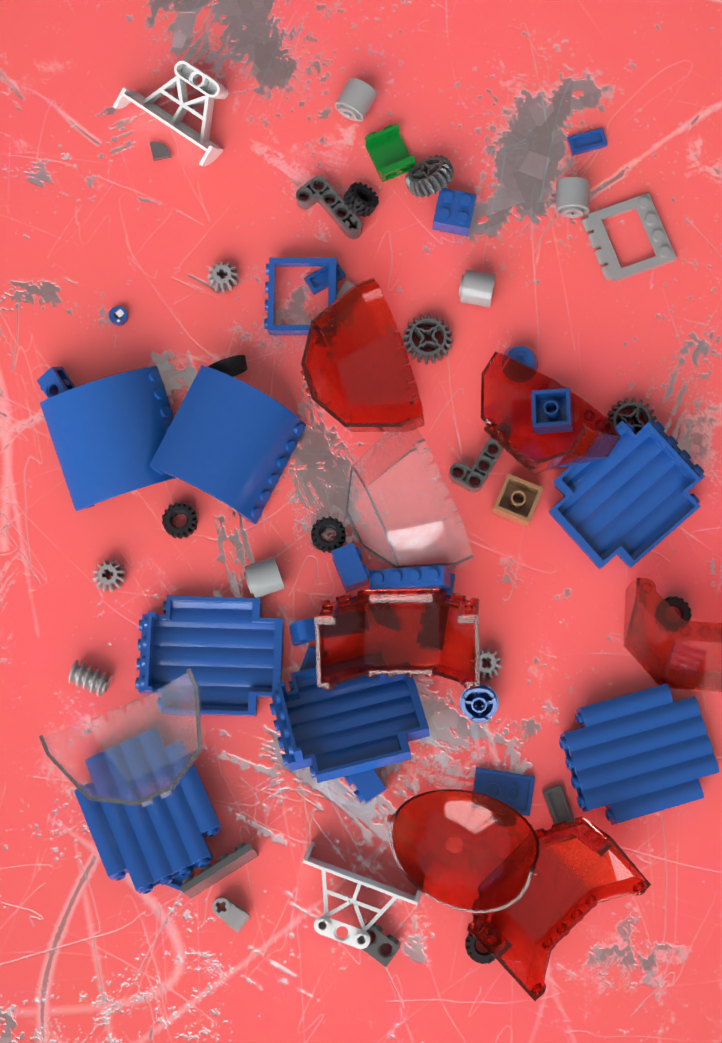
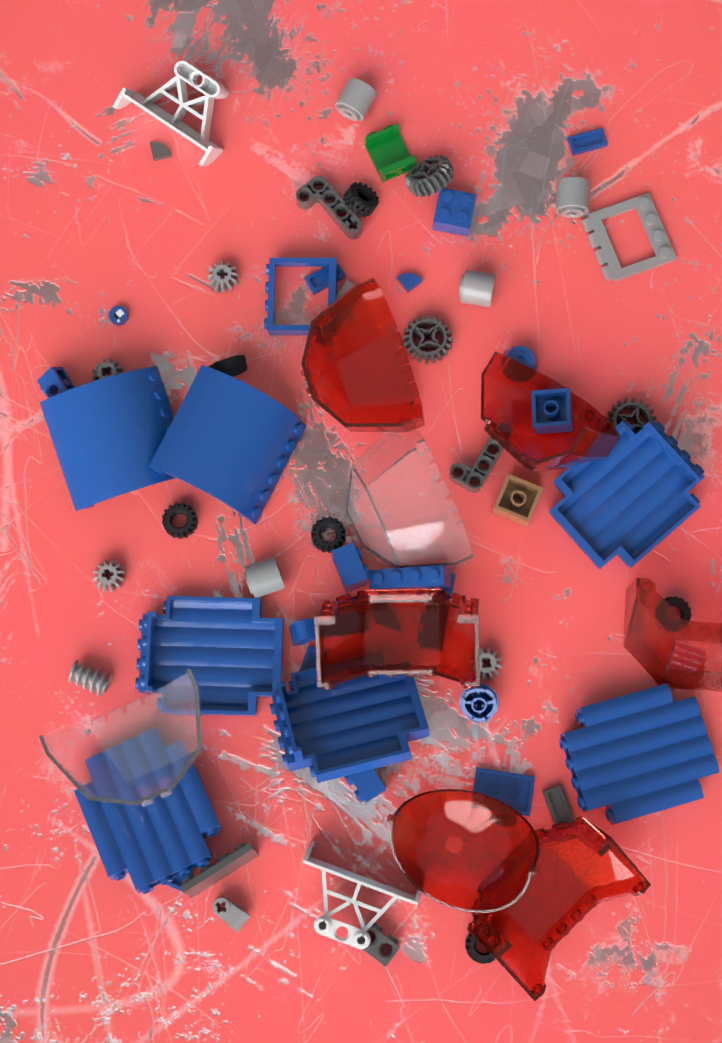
(108, 367): none -> light grey gear
(409, 281): none -> blue tile

